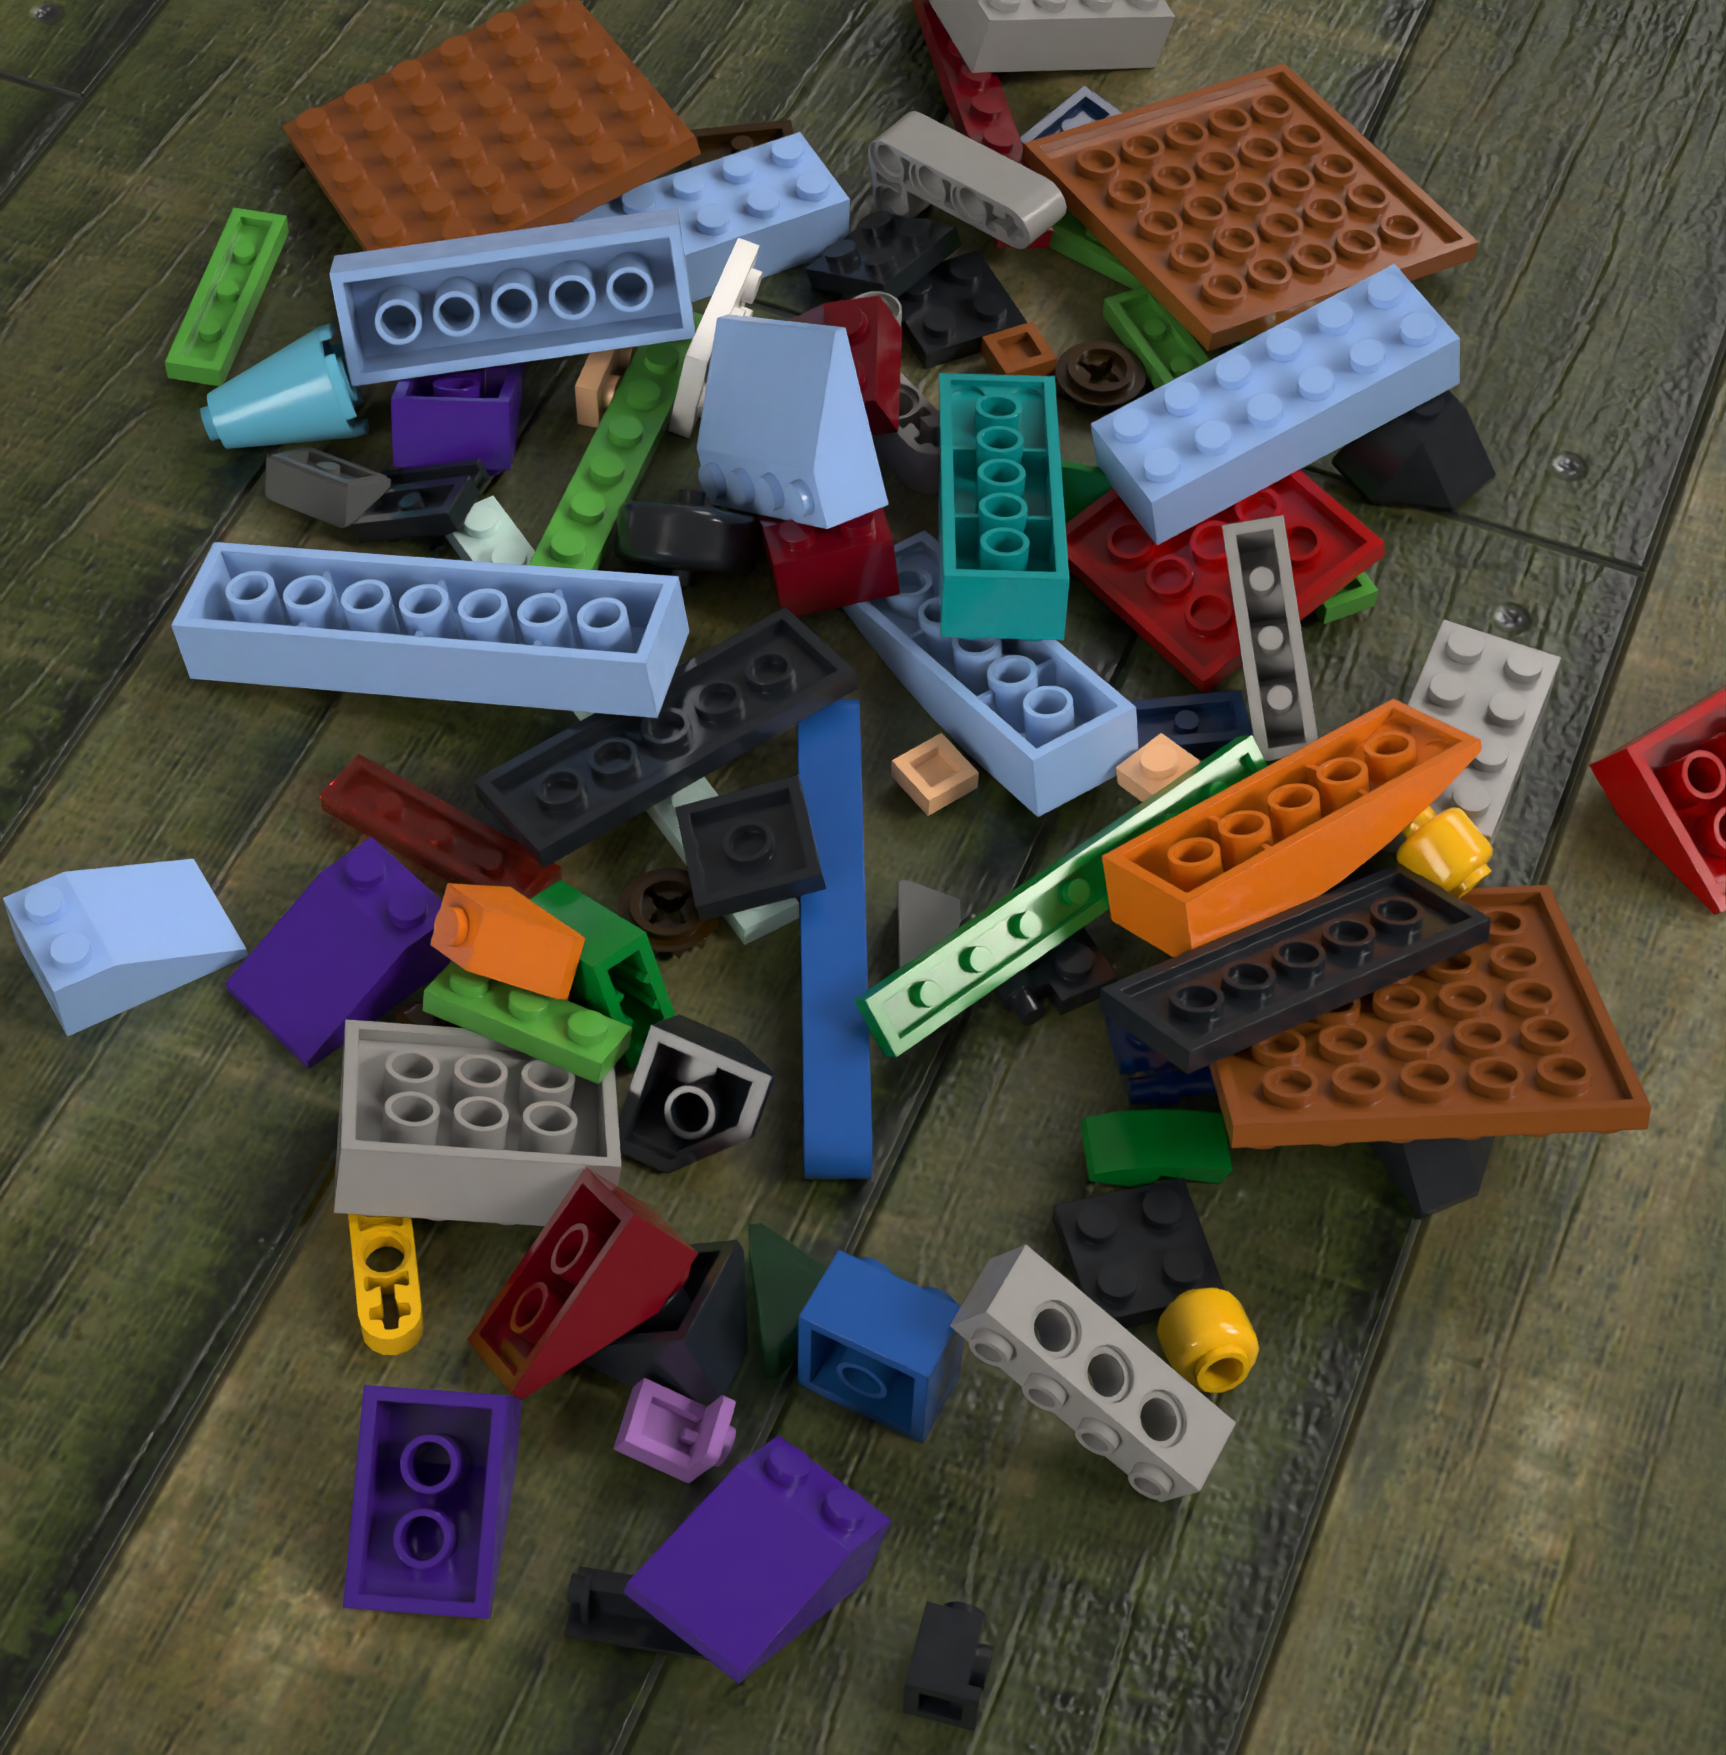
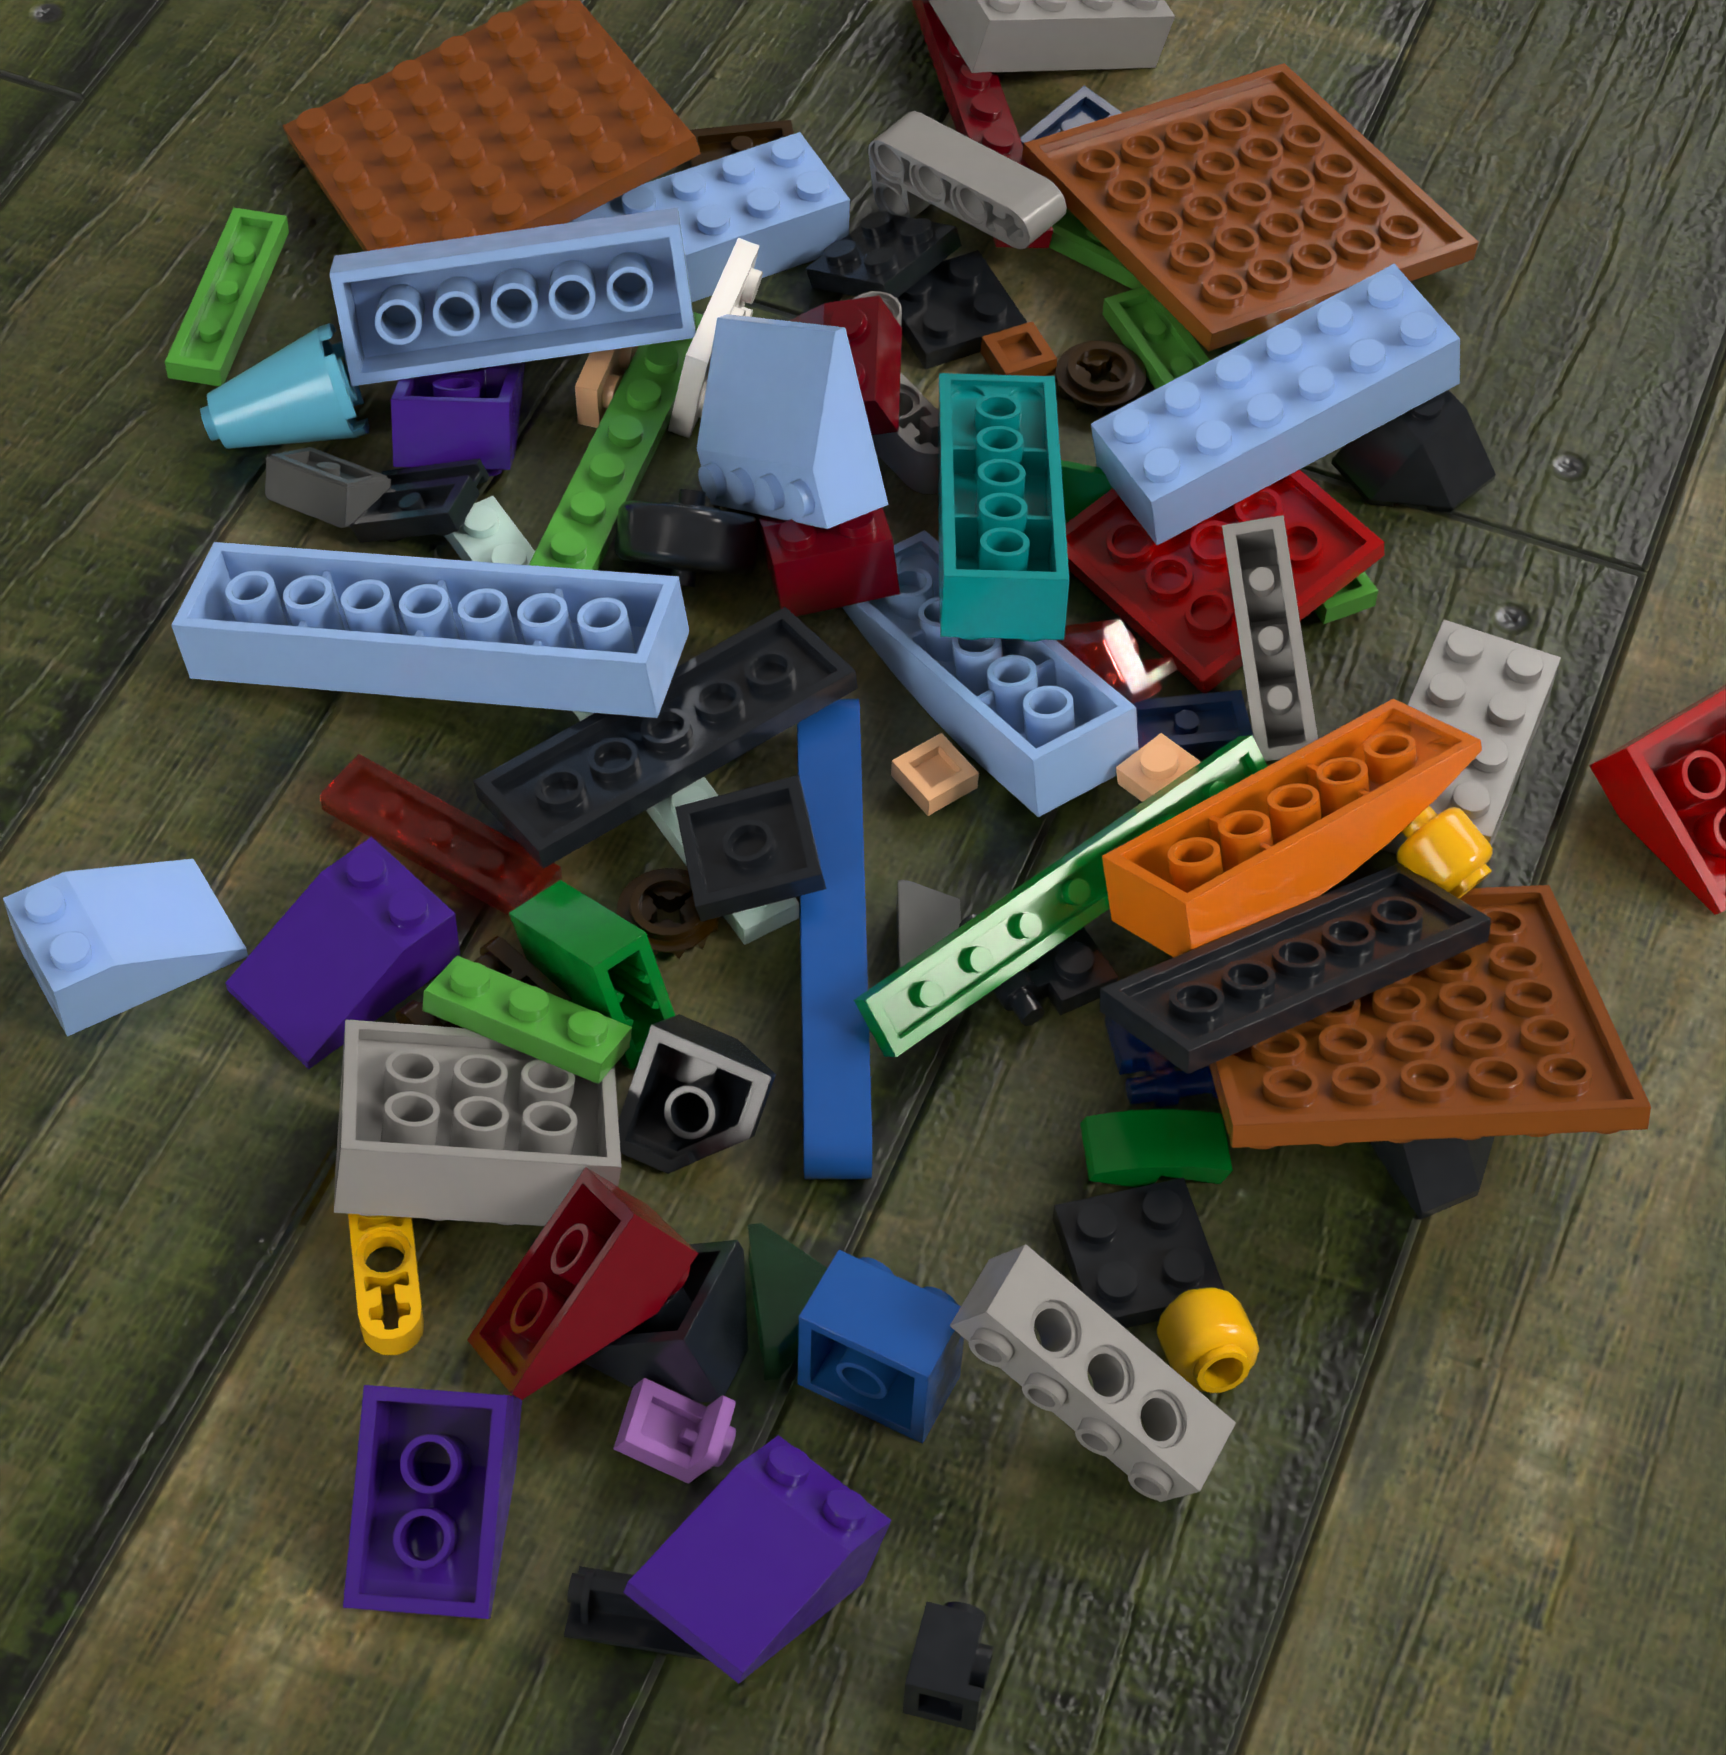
(507, 939): orange slope -> none
(1114, 656): none -> clear red bracket

